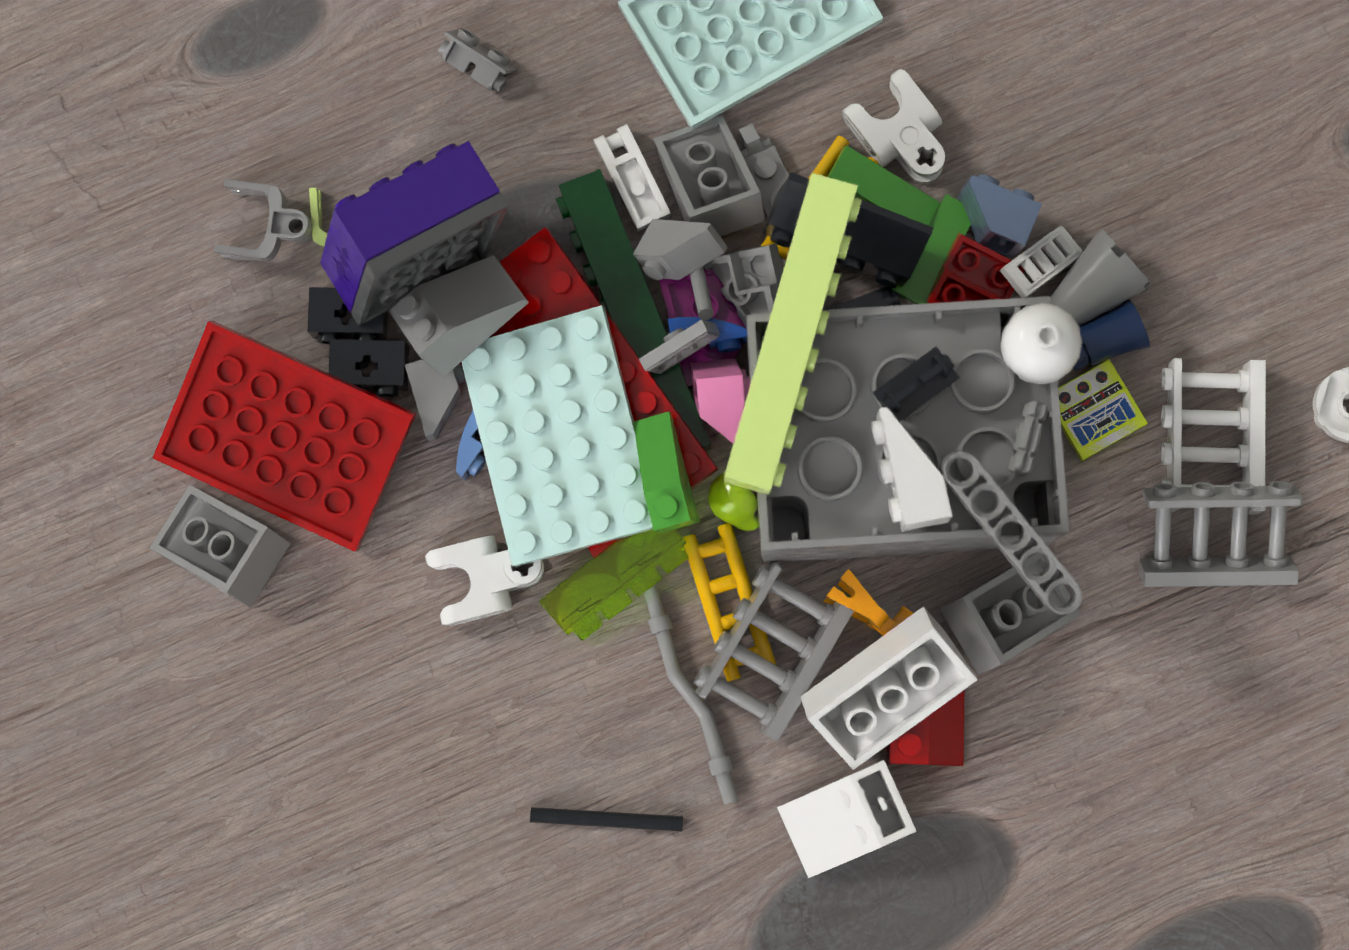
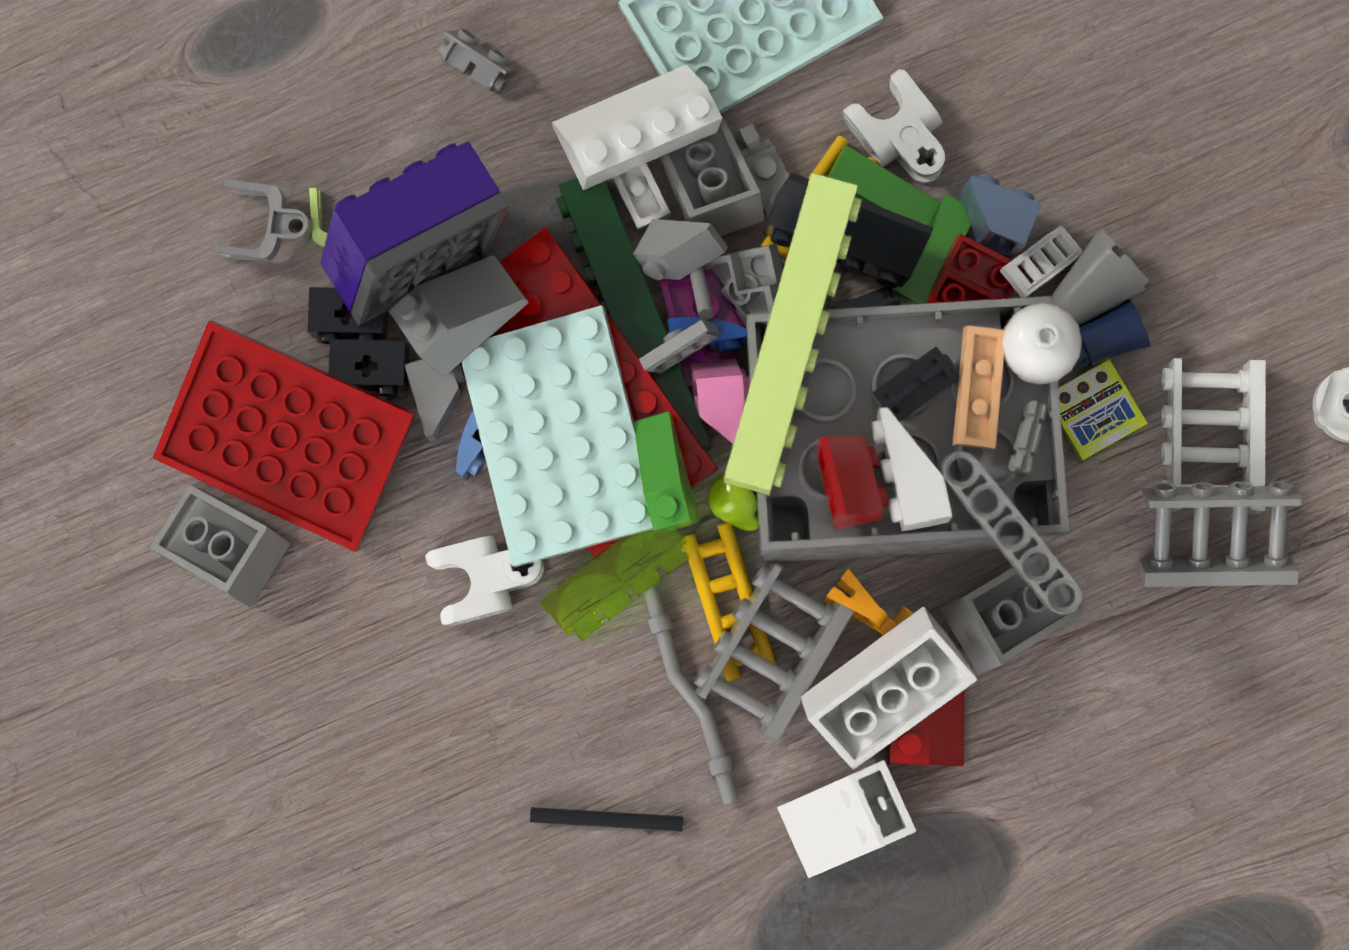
(637, 126): none -> white slope
(850, 480): none -> red slope
(979, 388): none -> light nougat plate

